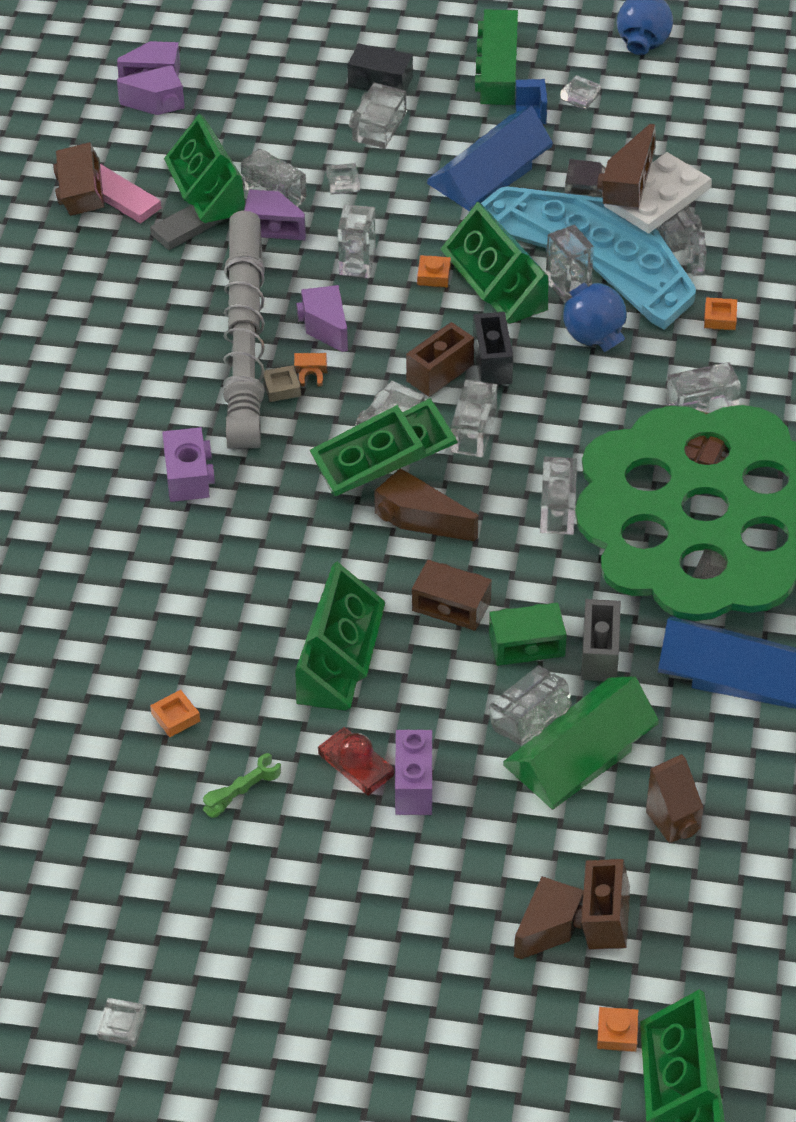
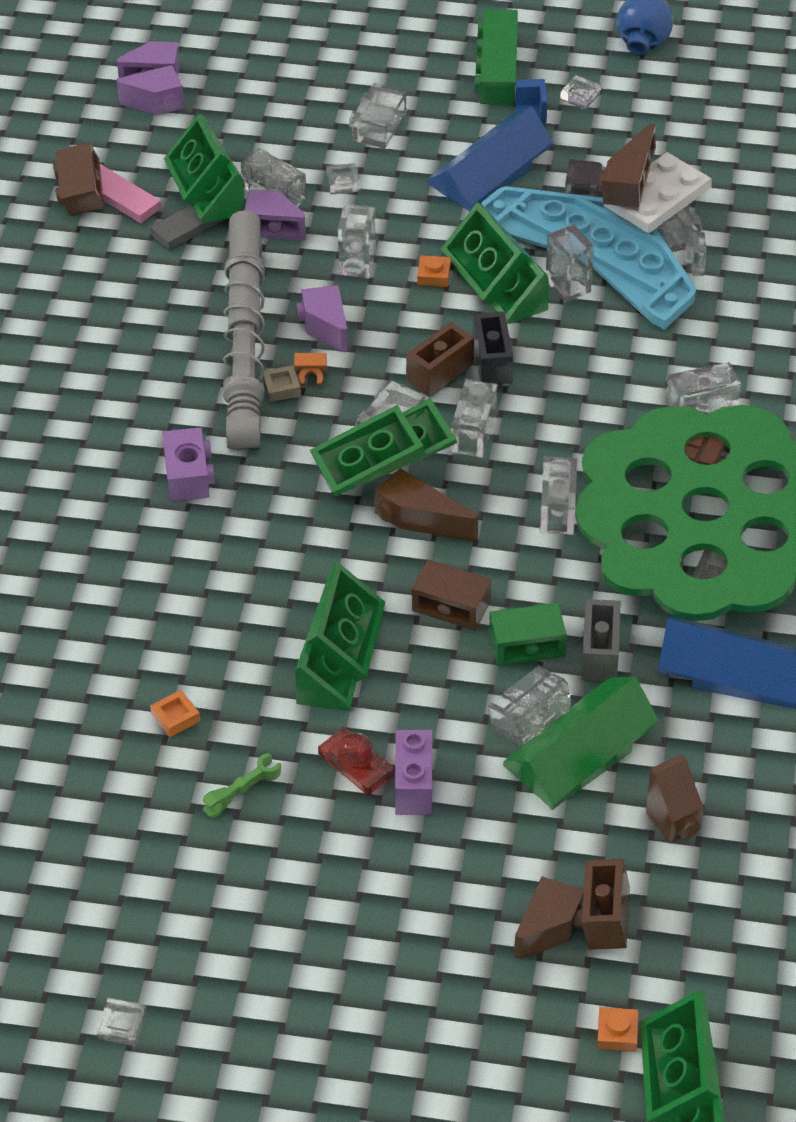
(379, 66): black brick -> none
(595, 315): blue brick -> none
(720, 313): orange plate -> none

